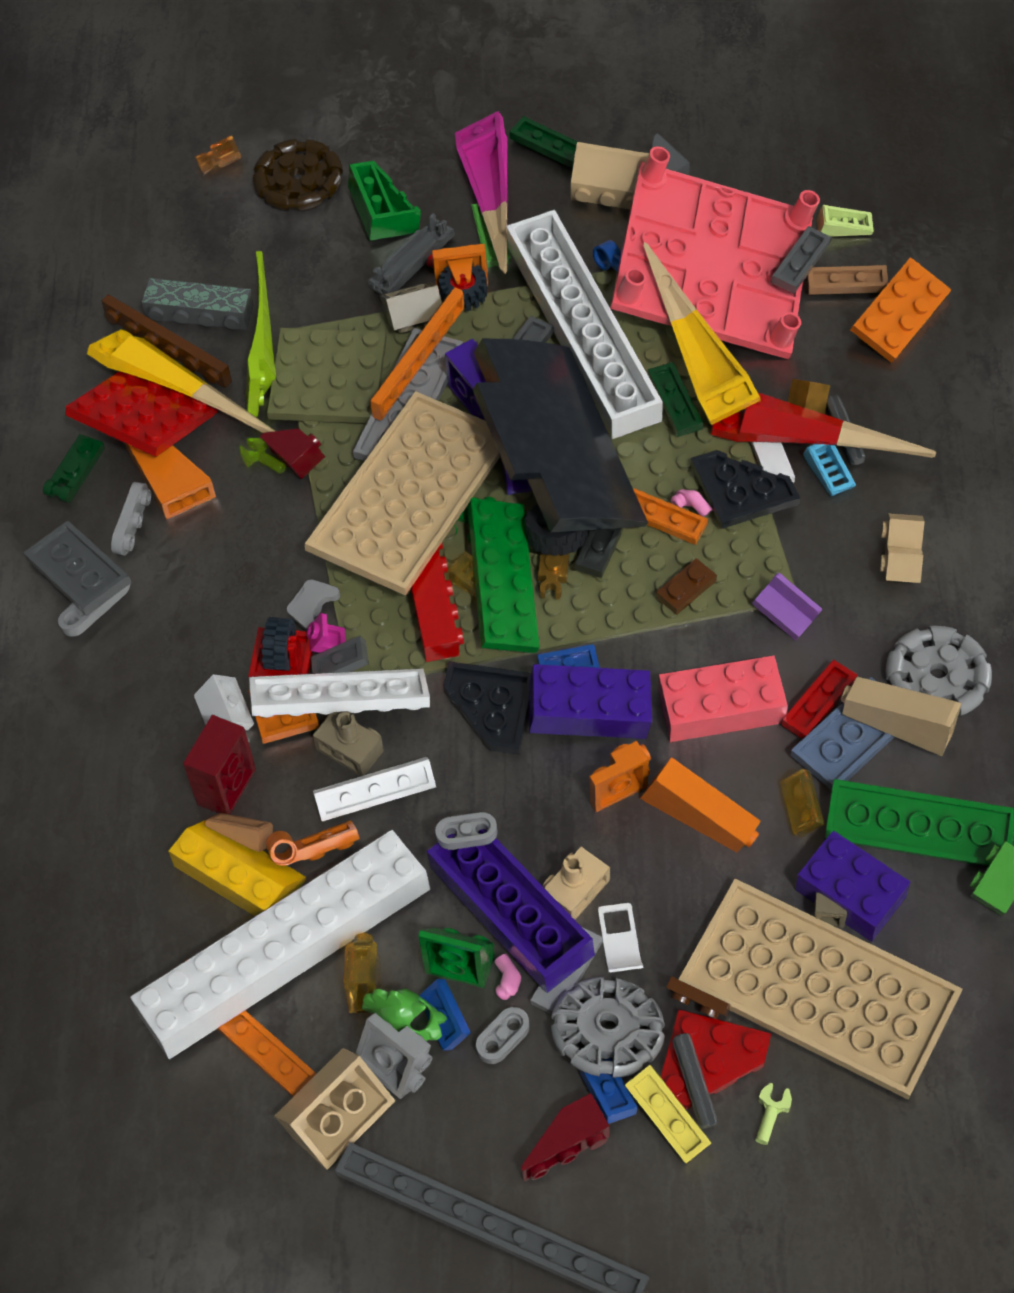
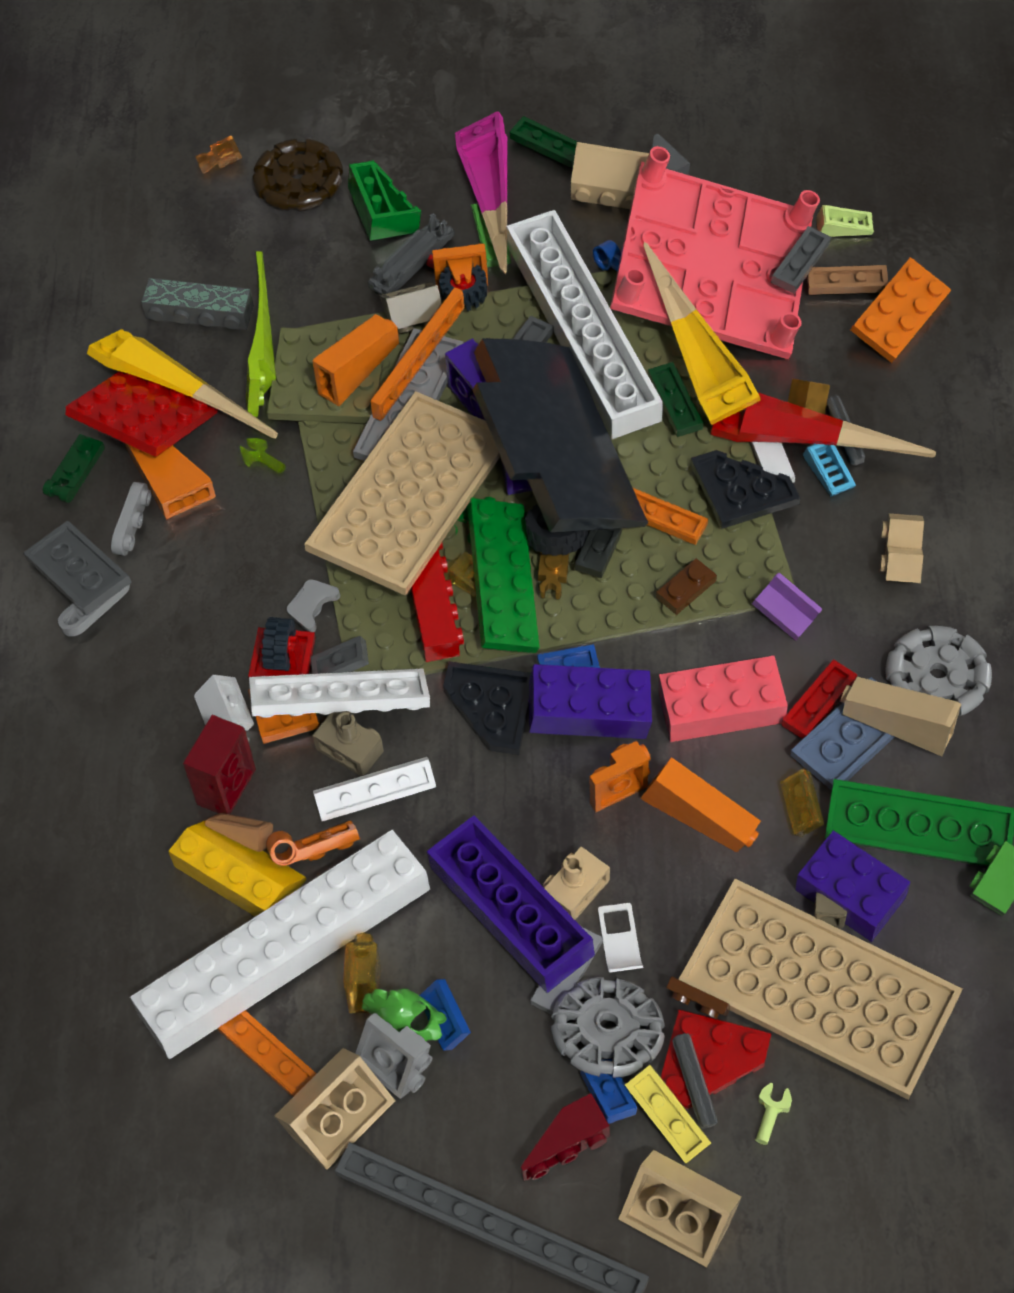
(167, 341): reddish brown plate -> none
(295, 449): dark red slope -> none
(323, 635): dark pink bracket -> none
(353, 358): none -> orange slope
(456, 955): green slope -> none
(466, 829): light grey plate -> none
(501, 1036): light grey plate -> none
(510, 978): bright pink arm -> none
(679, 1207): none -> tan slope
(692, 499): bright pink arm -> none

